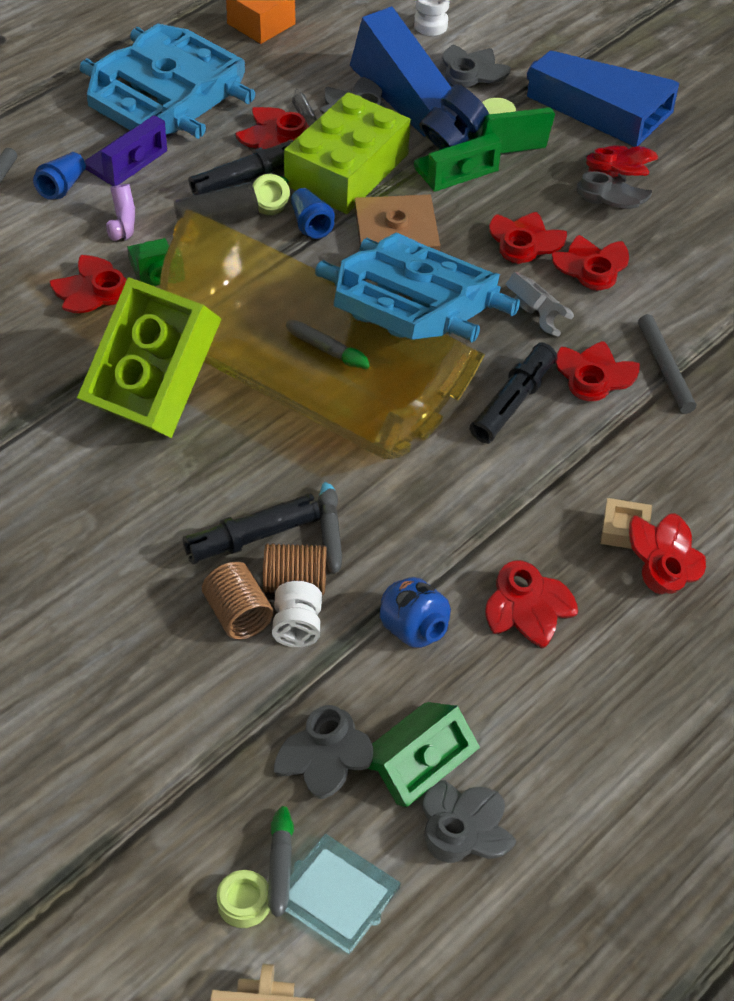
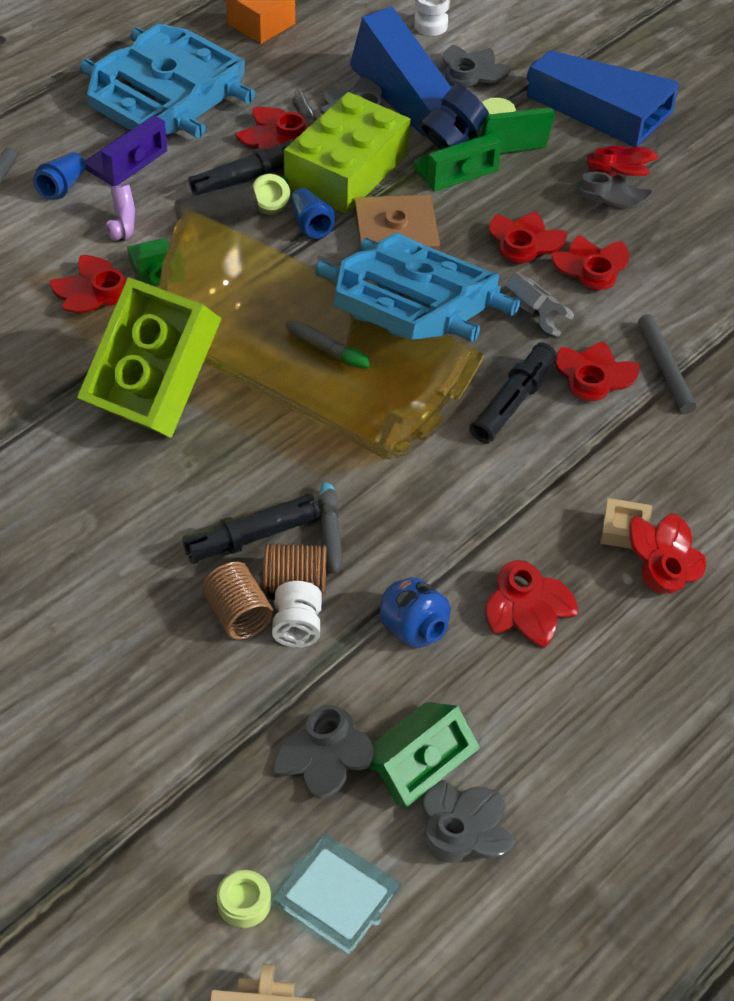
(280, 861): dark grey piece -> none

